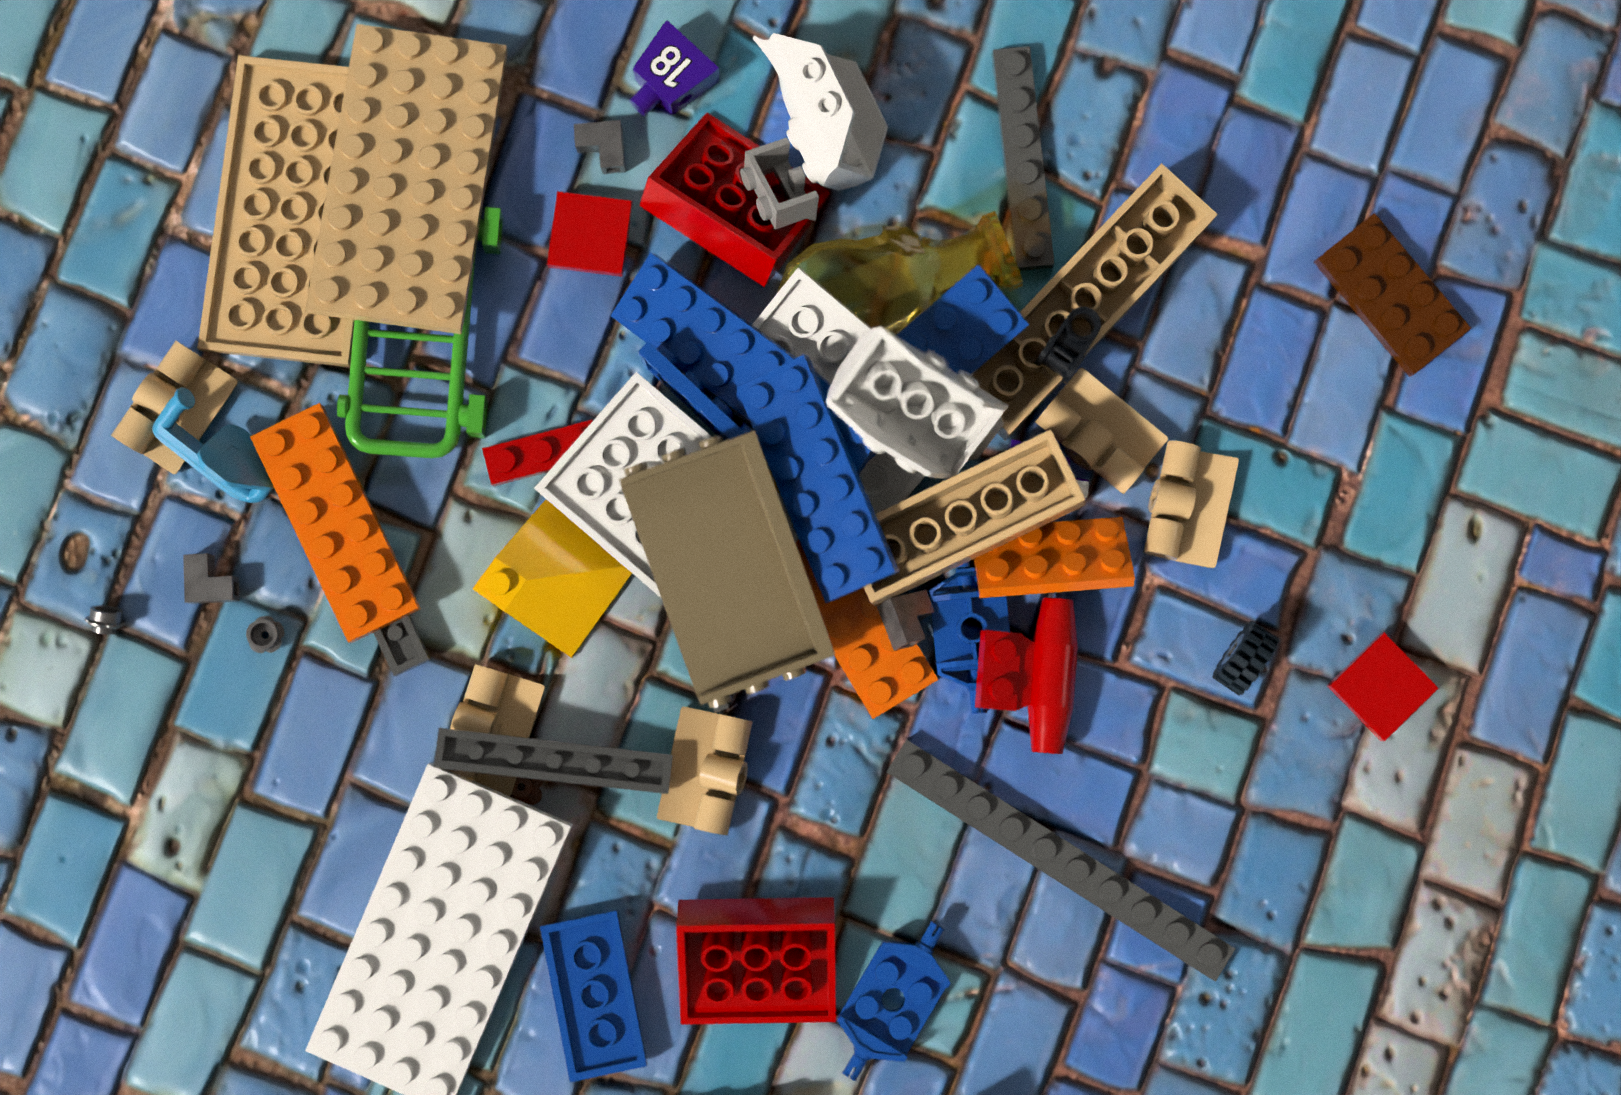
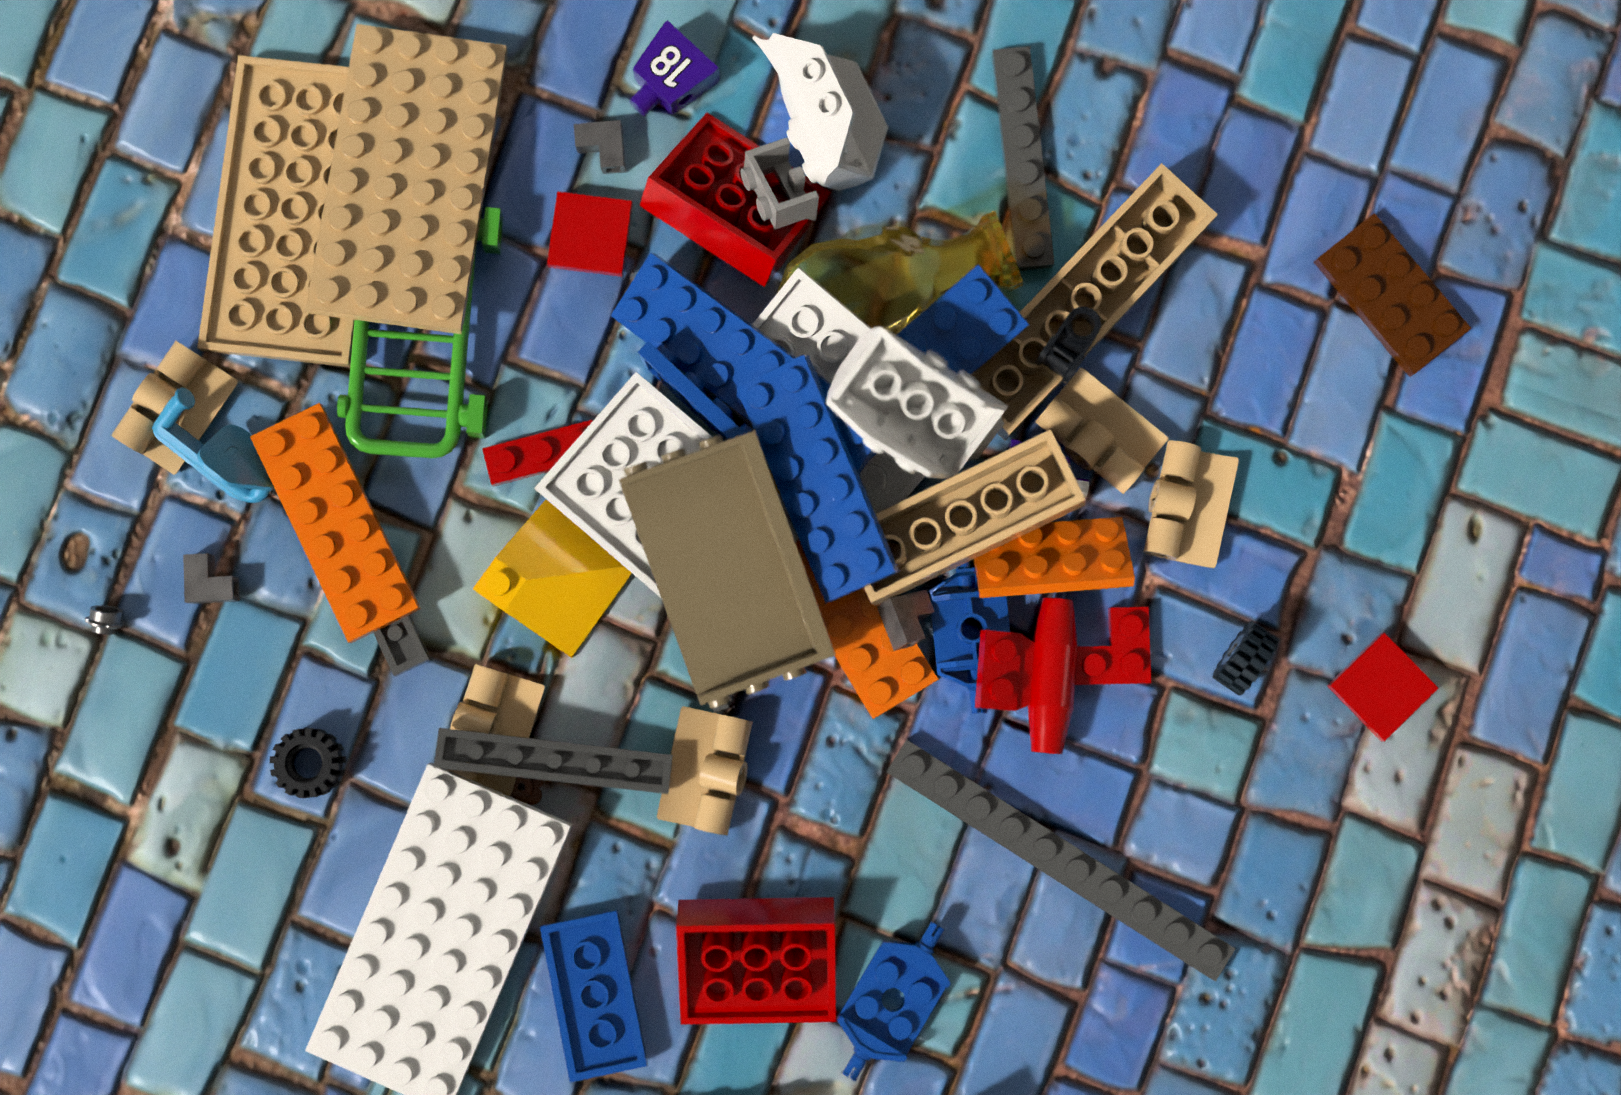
(255, 631): flat silver plate -> none
(285, 769): none -> black tyre
(1125, 658): none -> red plate

